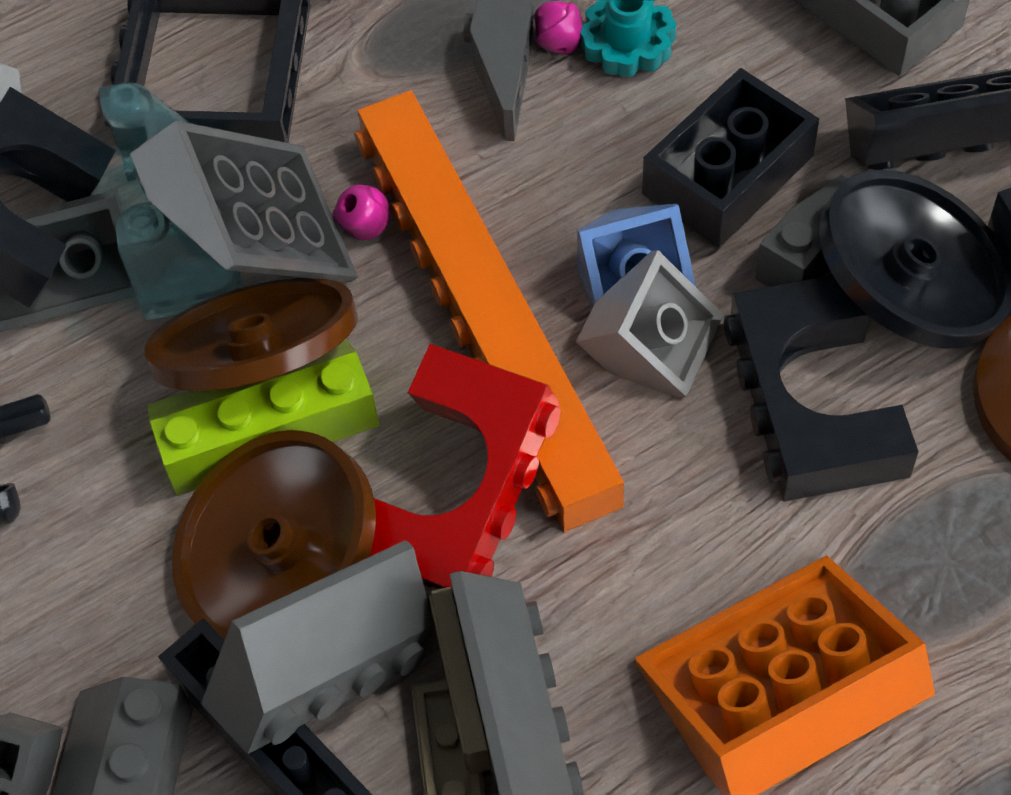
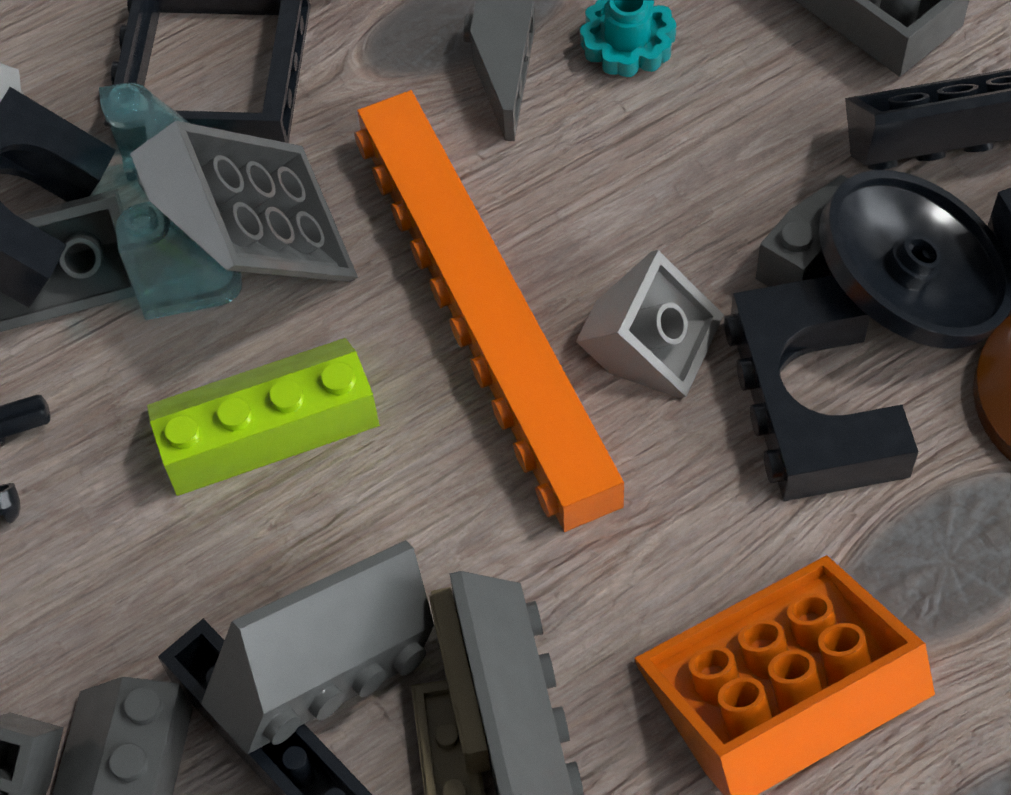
(251, 334): reddish brown dish -> none
(270, 525): reddish brown dish -> none
(362, 212): dark pink piece -> none
(514, 420): red arch -> none
(558, 27): dark pink piece -> none
(622, 239): medium blue slope -> none
(730, 156): black brick -> none

